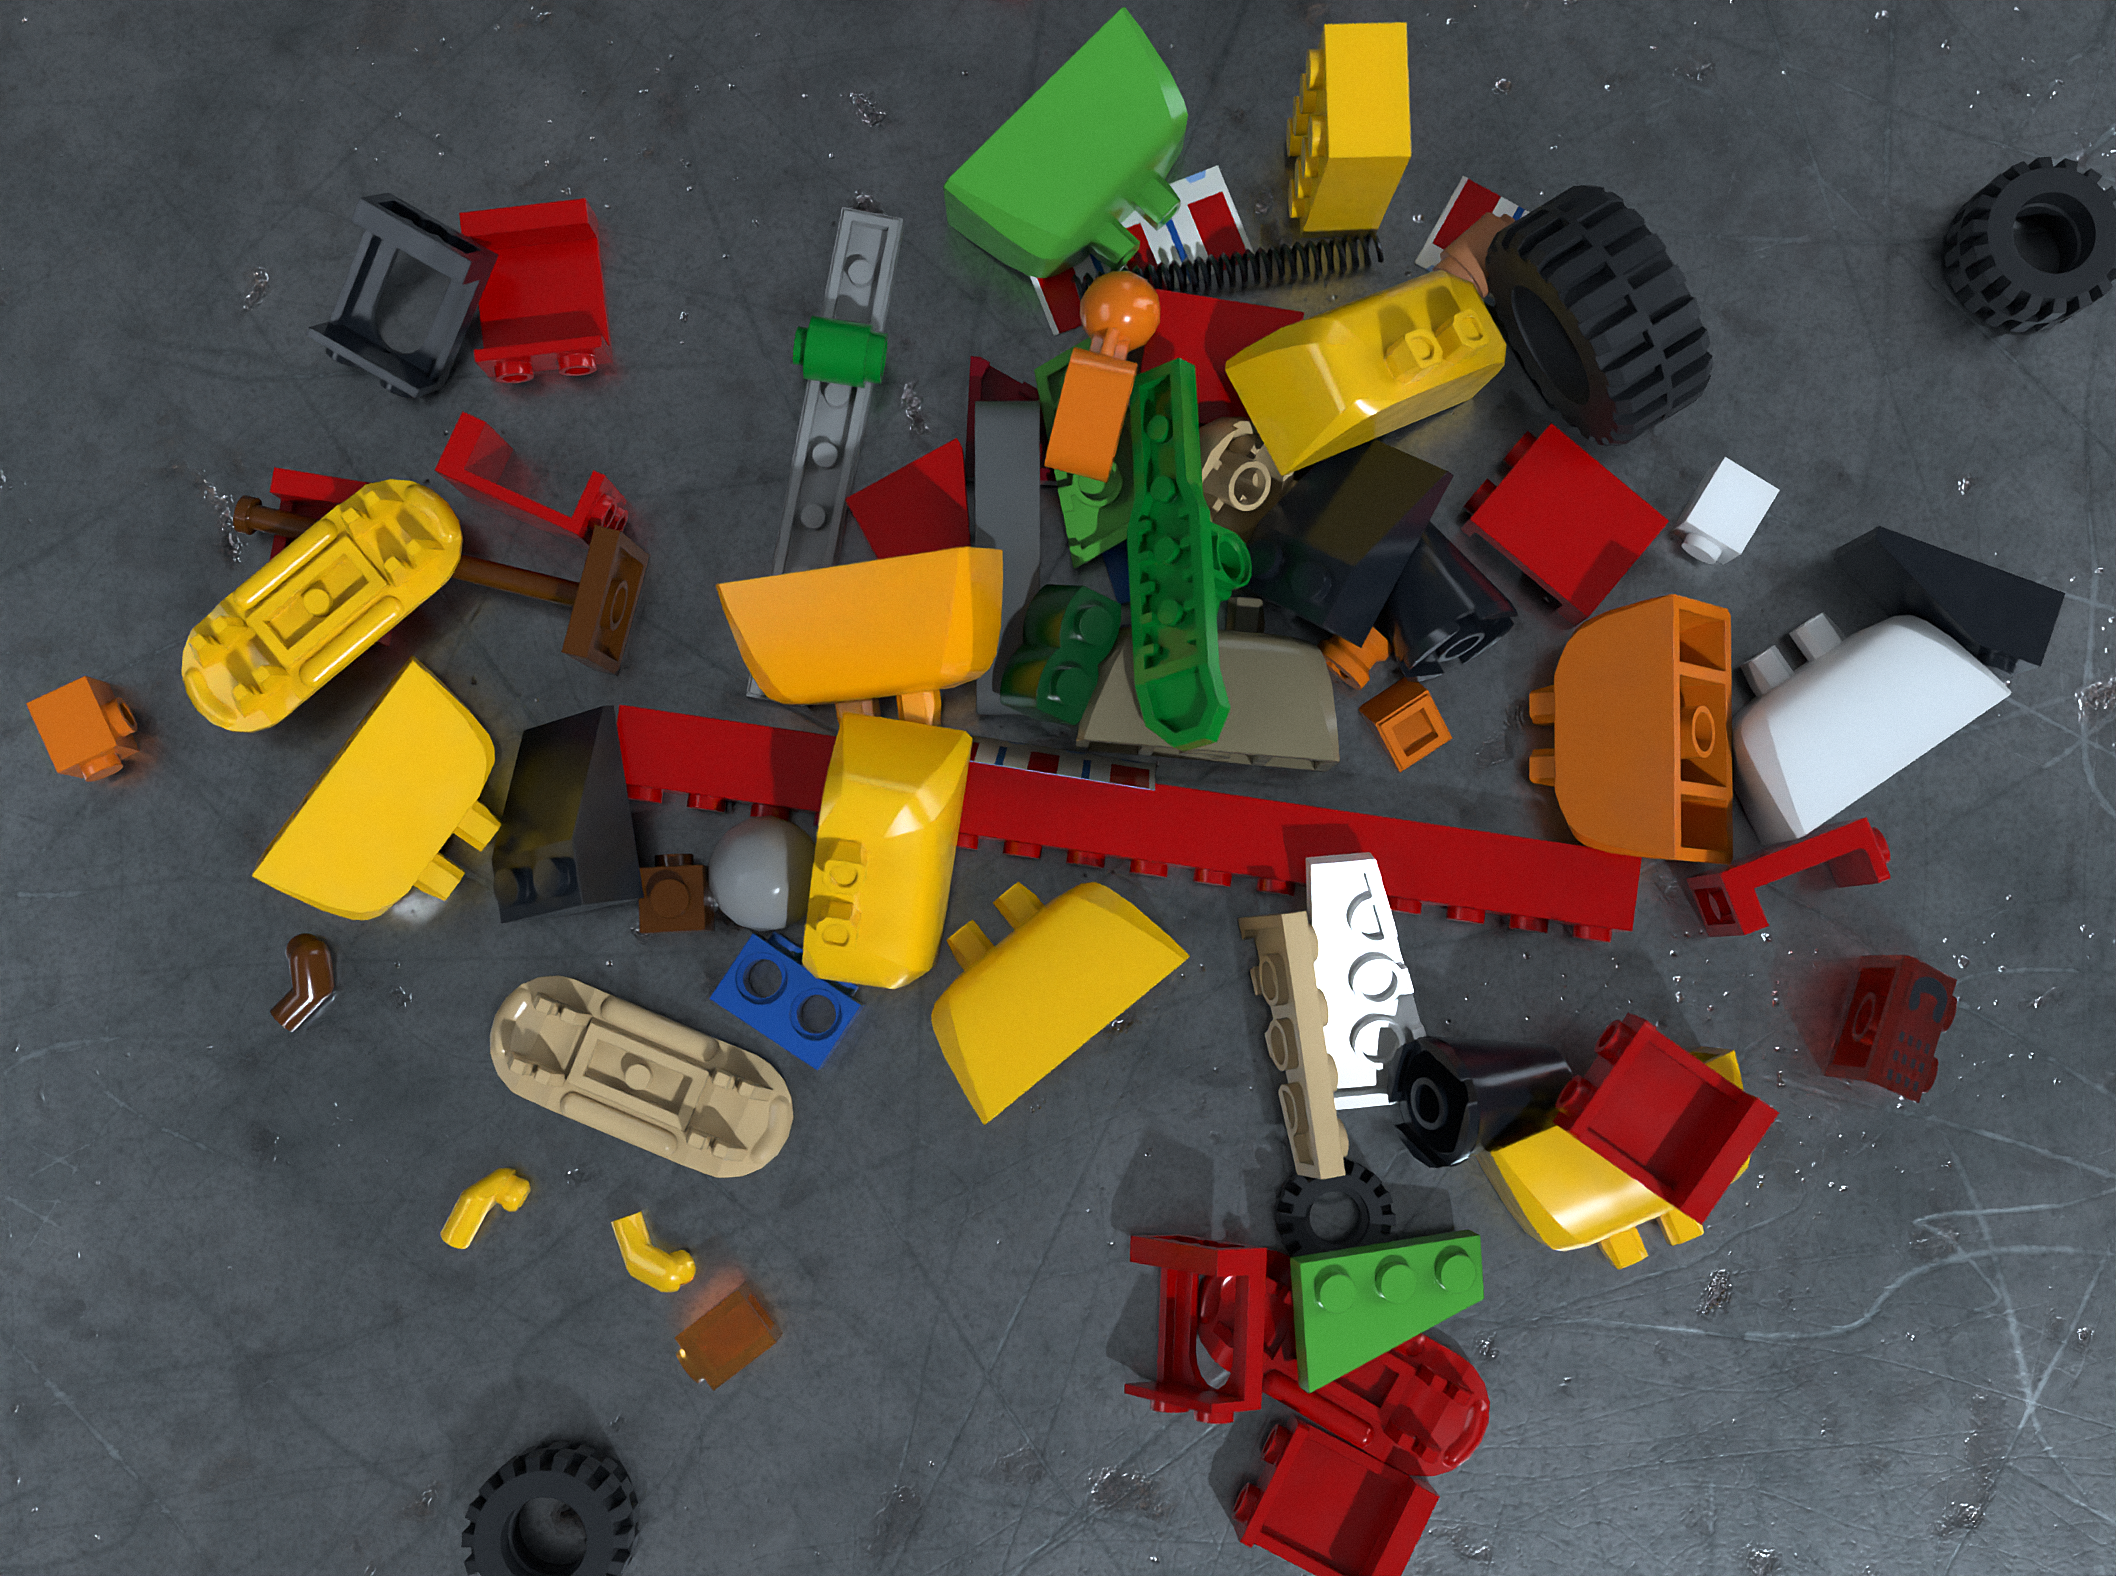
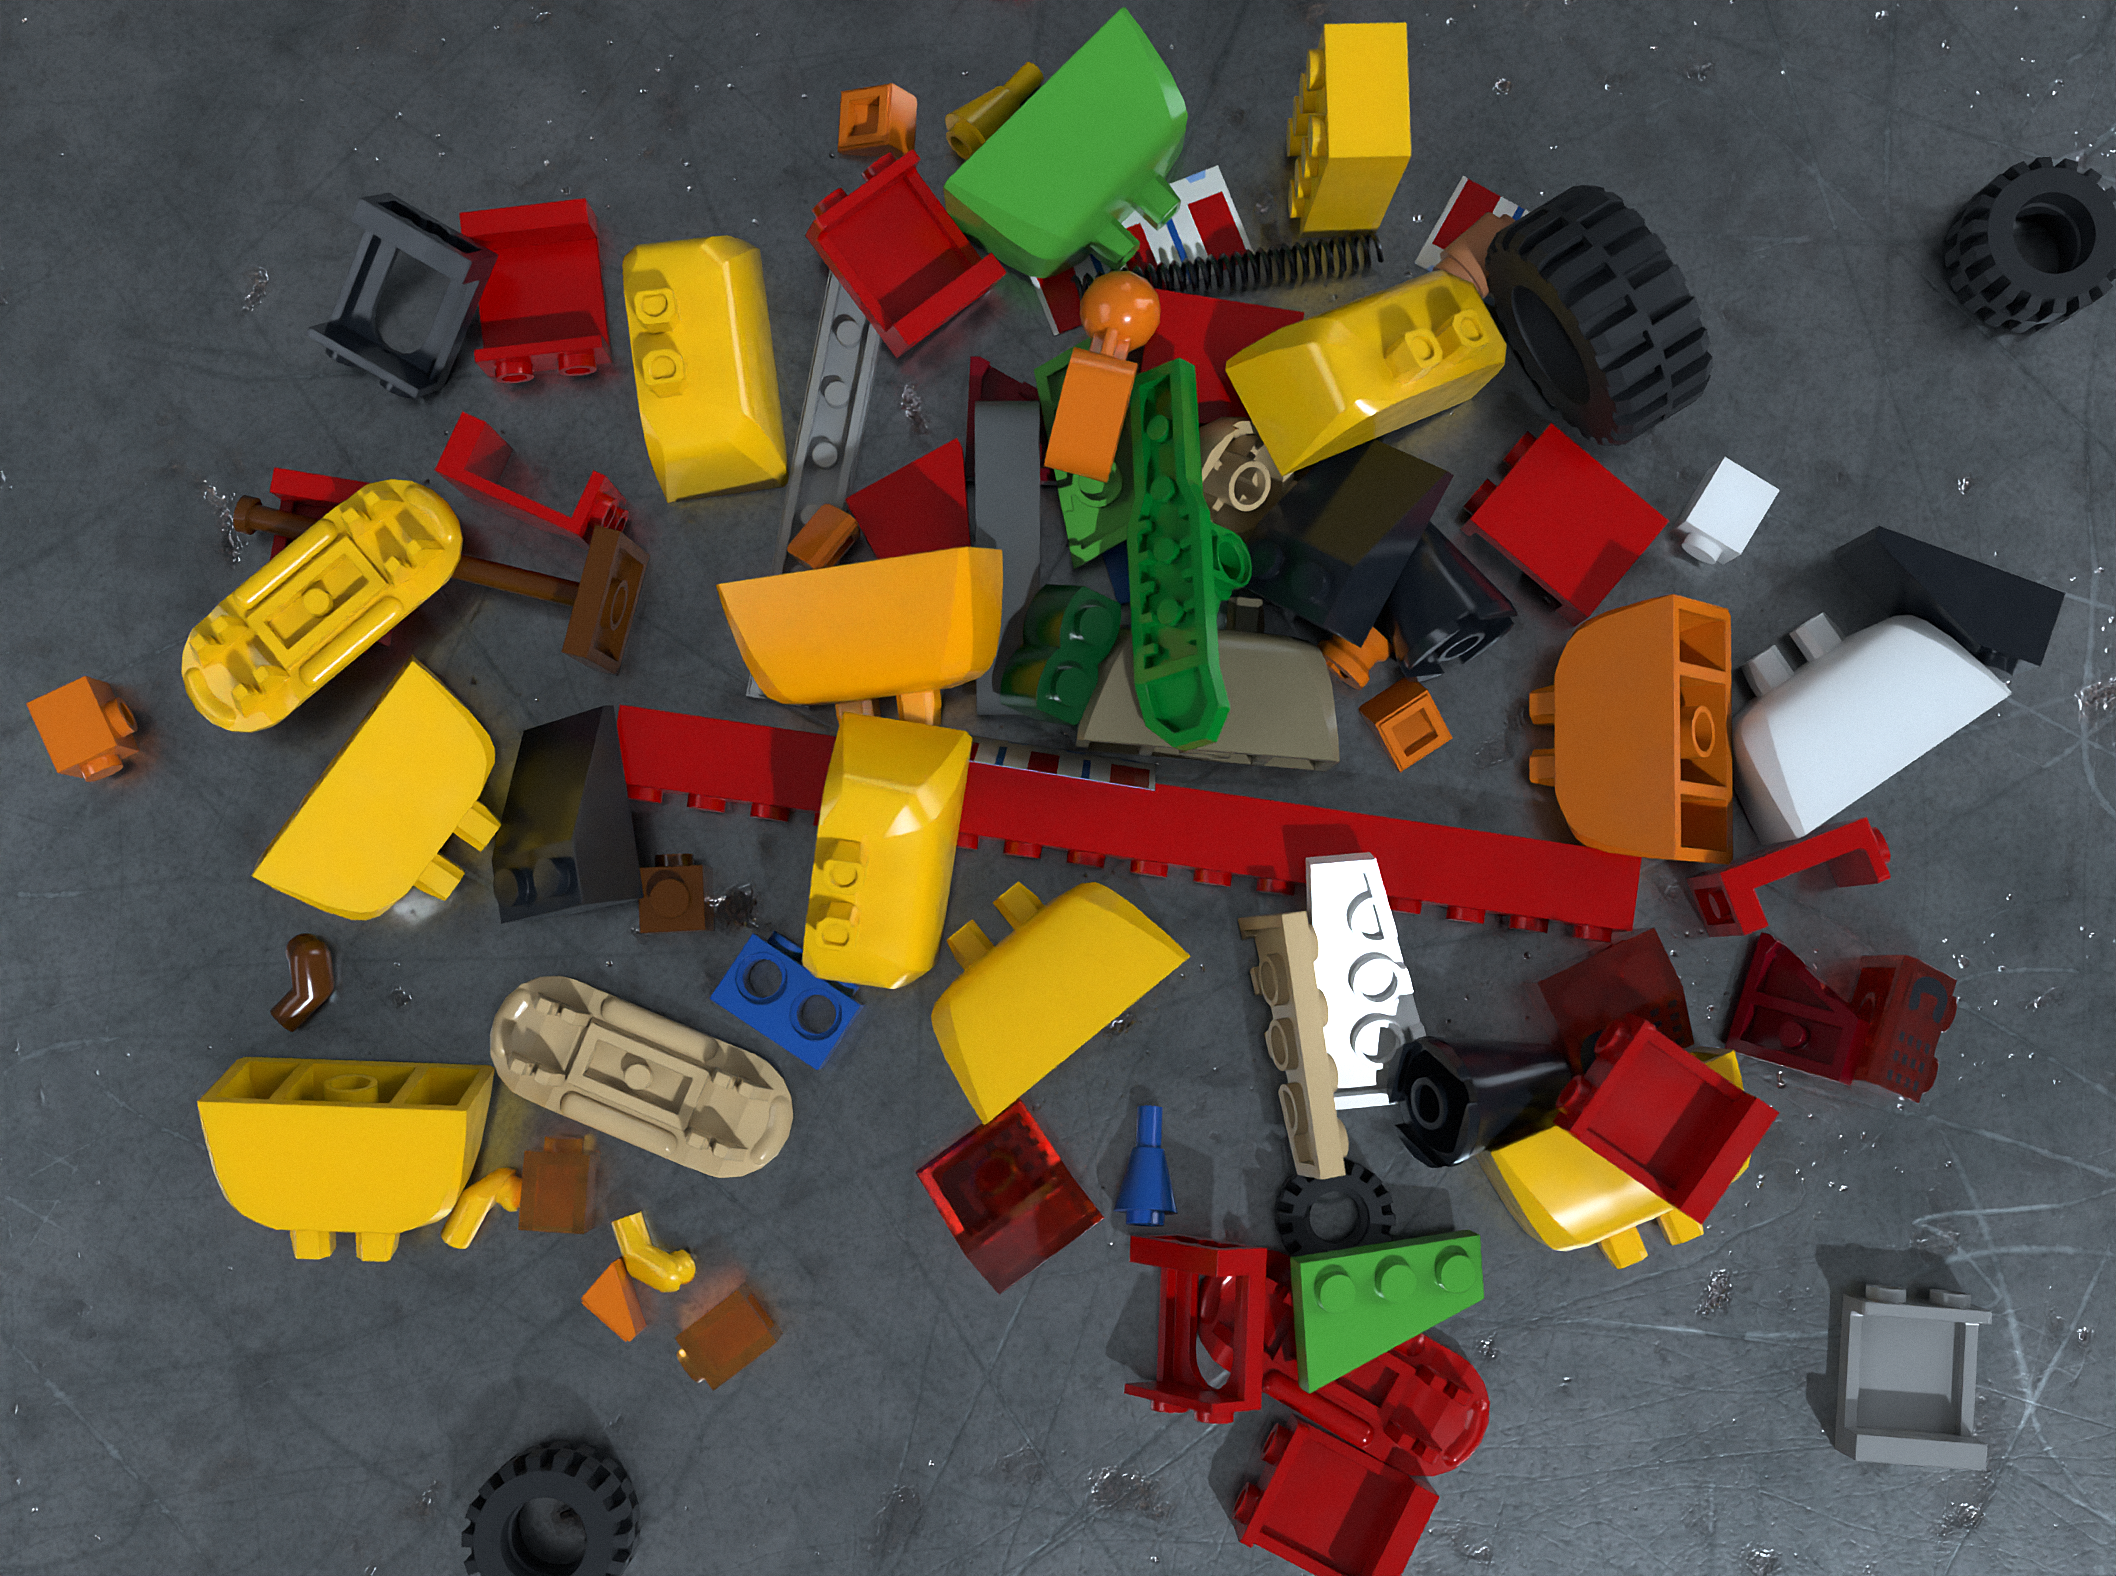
(345, 1146): none -> yellow hips
(559, 1187): none -> clear orange brick
(616, 1301): none -> orange slope
(705, 367): none -> yellow hips
(762, 873): light grey piece -> none
(824, 538): none -> orange slope
(840, 352): green brick -> none
(877, 121): none -> orange slope
(900, 253): none -> red panel
(980, 118): none -> yellow cone
(1008, 1196): none -> clear red slope
(1146, 1185): none -> blue cone
(1604, 985): none -> clear red slope
(1795, 1017): none -> dark red wing
(1909, 1378): none -> light grey panel

